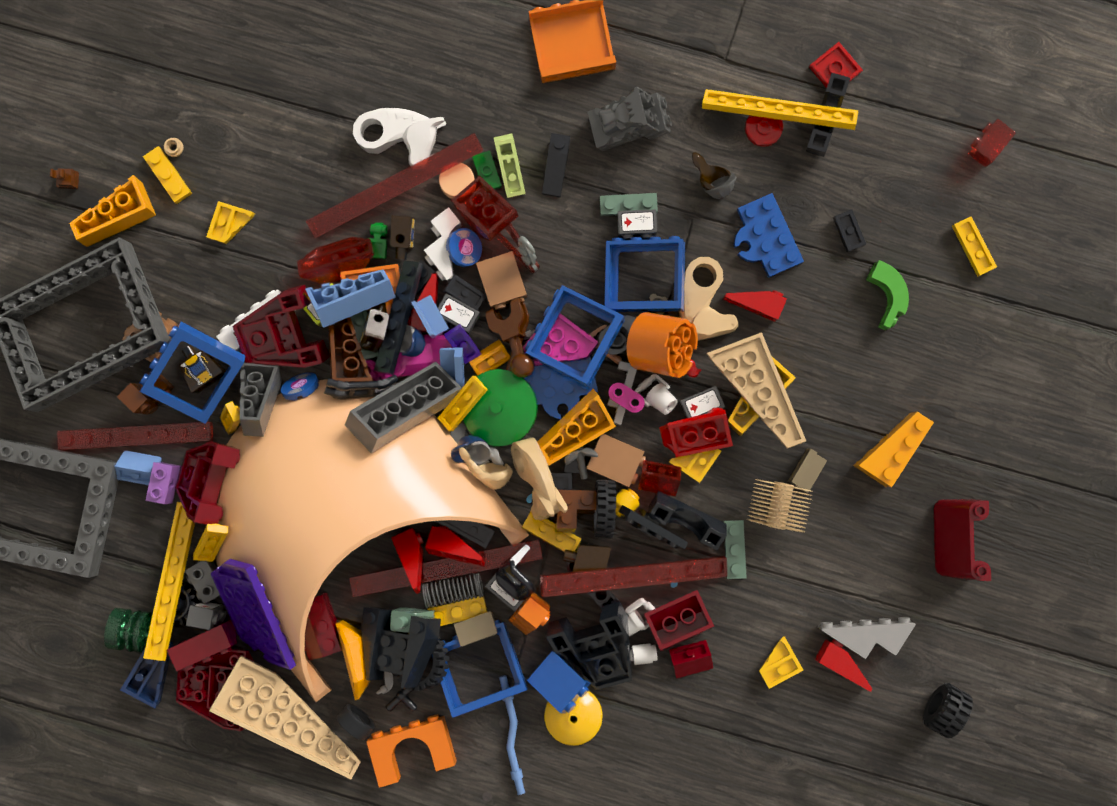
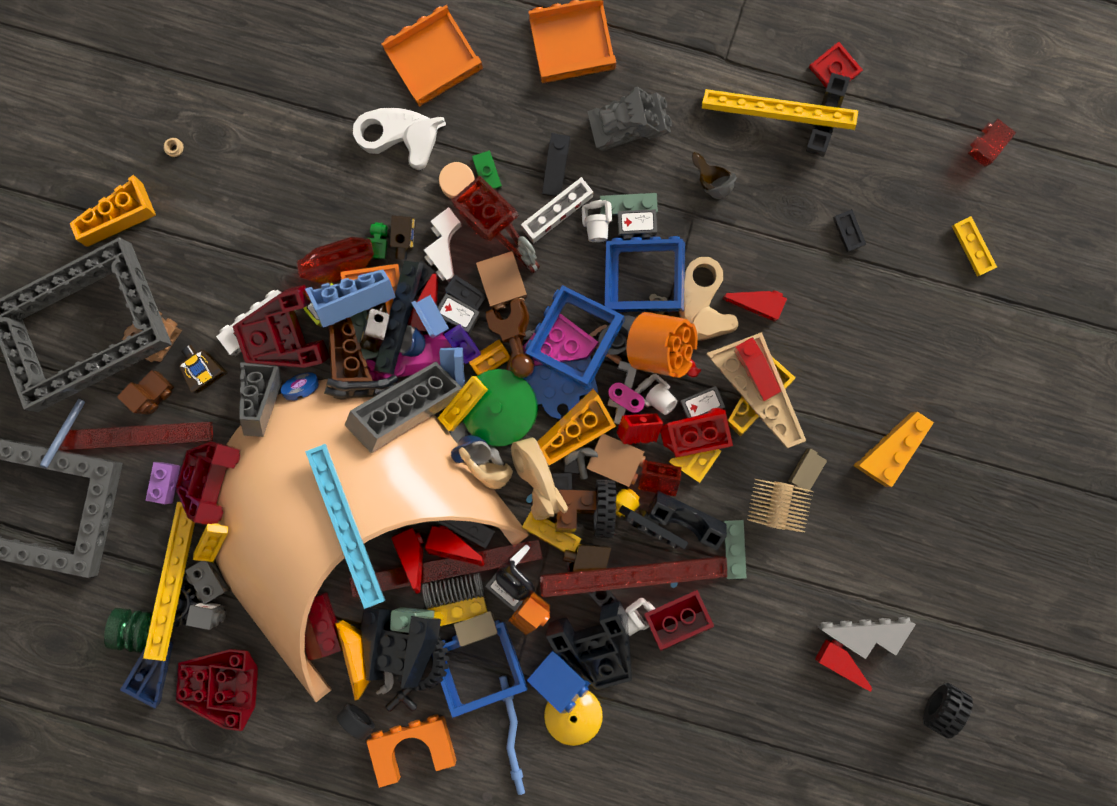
(62, 433): none -> sand blue bar
(65, 178): reddish brown piece -> none
(135, 467): medium blue panel -> none
(167, 175): yellow plate -> none
(203, 646): dark red slope -> none
(206, 344): blue piece -> none
(227, 222): yellow wing -> none
(230, 417): yellow plate -> none
(252, 611): dark purple plate -> none
(271, 709): tan wing -> none
(345, 526): none -> medium azure plate
(394, 185): clear red plate -> none
(431, 55): none -> orange panel
(464, 247): blue tile -> none
(509, 165): yellowish green slope -> none
(557, 210): none -> white brick
(597, 224): none -> white piece
(639, 428): none -> red brick
(643, 654): white brick -> none
(691, 658): dark red panel -> none
(757, 368): none -> red slope
(763, 130): red tile -> none
(767, 236): blue plate -> none
(780, 664): yellow wing -> none
(895, 289): bright green arch -> none
(955, 538): dark red windscreen -> none

